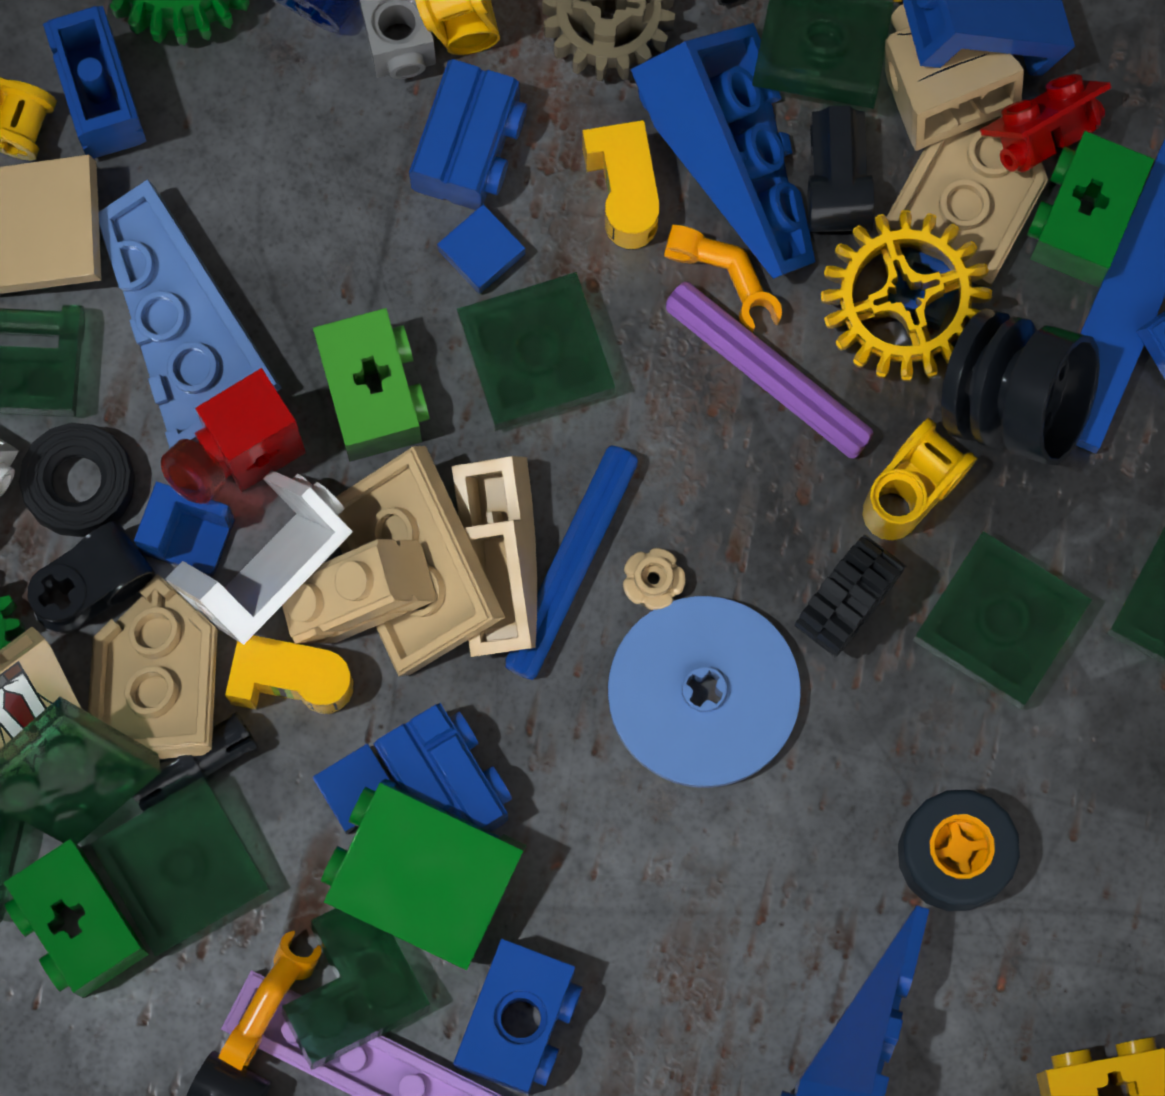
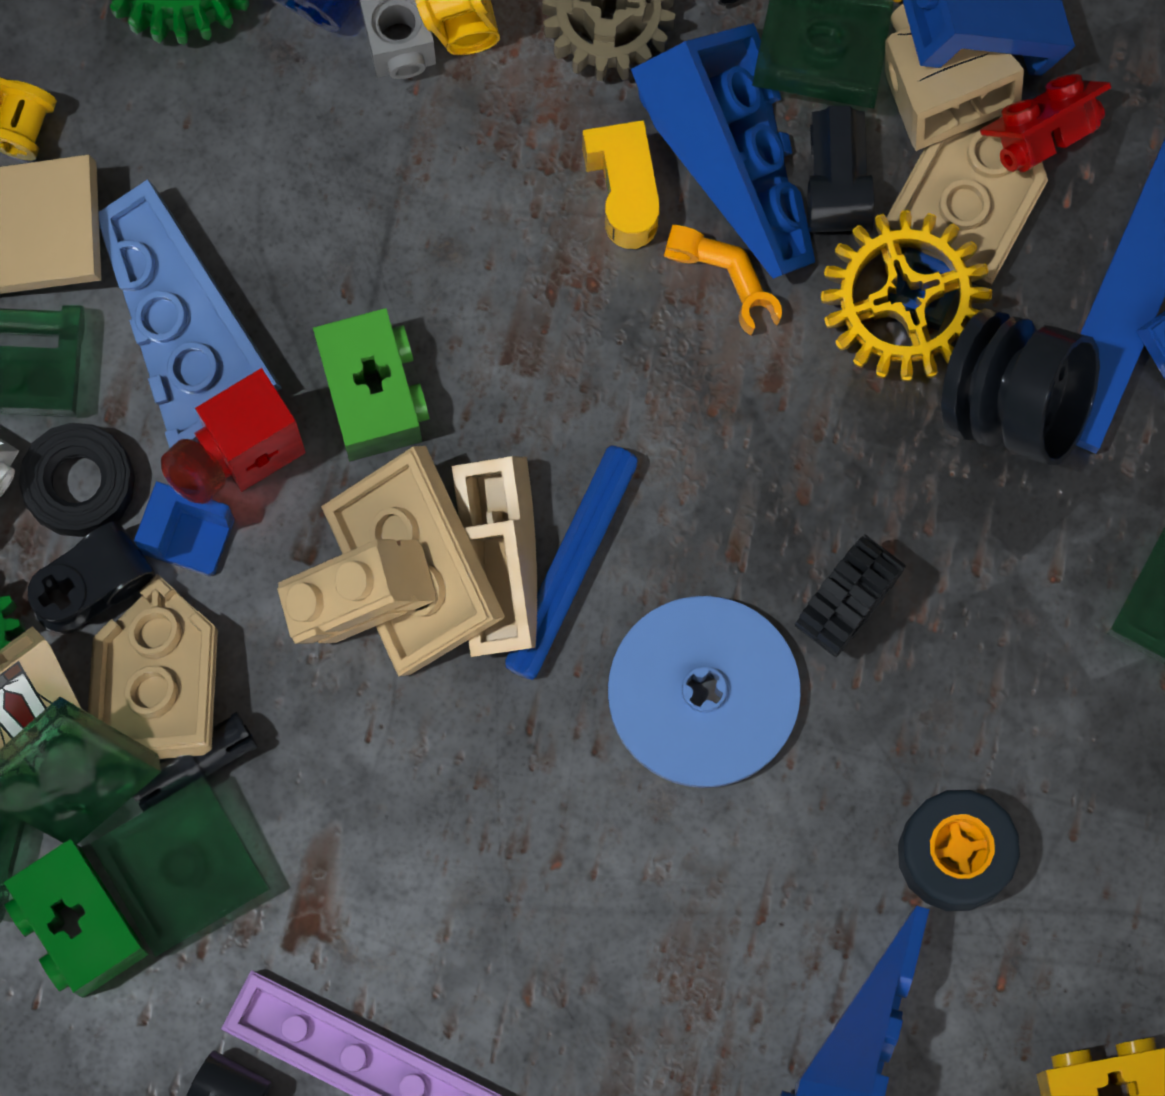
(94, 82): blue brick -> none
(248, 1034): light orange arm -> none
(276, 569): white panel -> none
(290, 672): yellow leg -> none
(345, 781): blue tile -> none
(368, 998): clear green plate -> none
(421, 873): green panel -> none
(435, 764): blue brick -> none
(467, 134): blue brick -> none
(481, 249): blue tile -> none
(518, 977): blue brick -> none
(536, 351): clear green plate -> none
(653, 595): tan plate -> none
(769, 370): medium lavender axle -> none
(921, 474): yellow piece -> none
(1002, 620): clear green plate -> none
(1102, 175): green brick -> none

